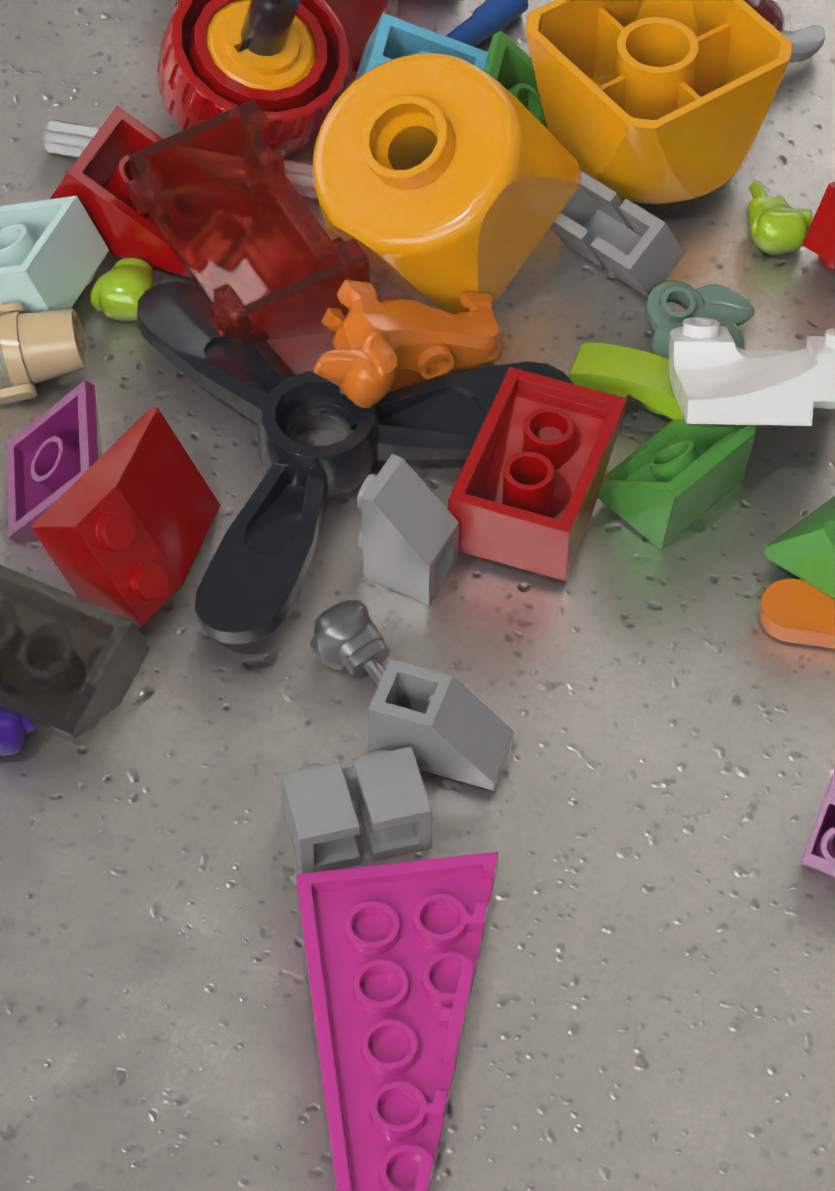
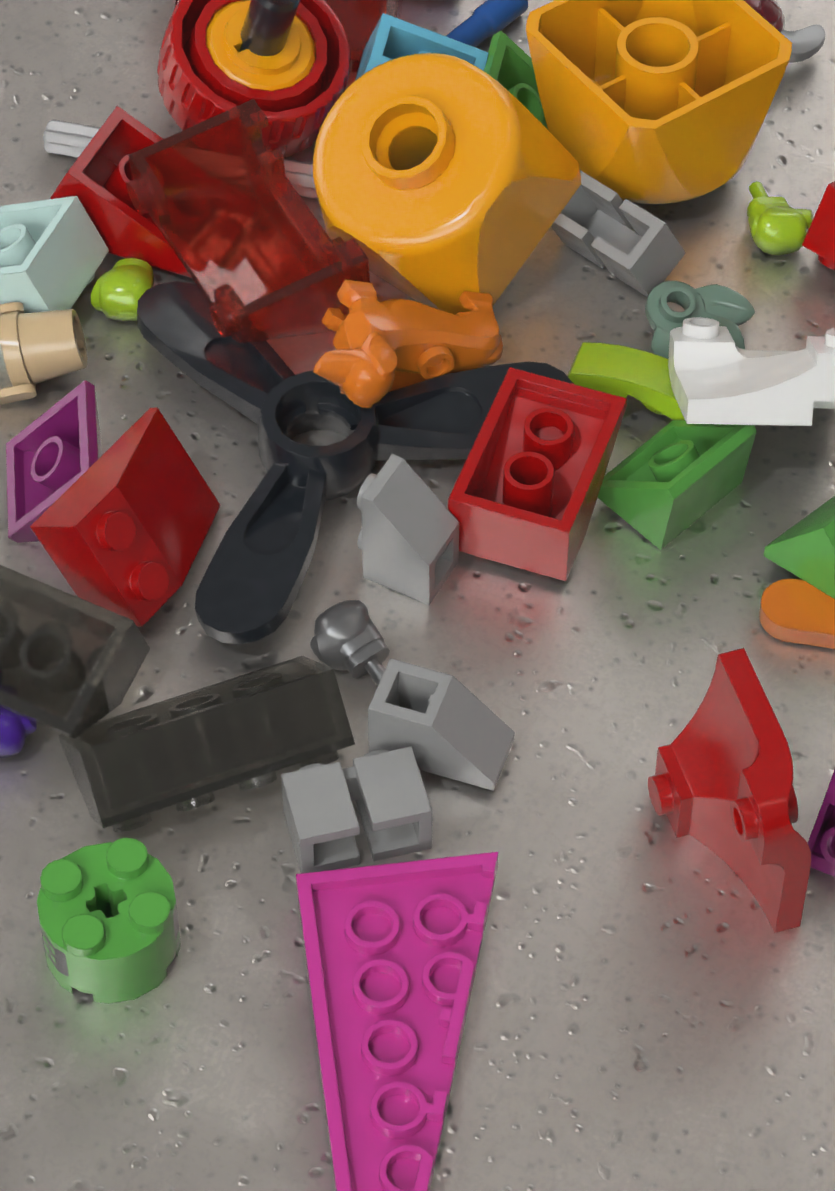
(109, 920): none -> bright green brick
(208, 742): none -> clear smoke slope
(734, 791): none -> red slope

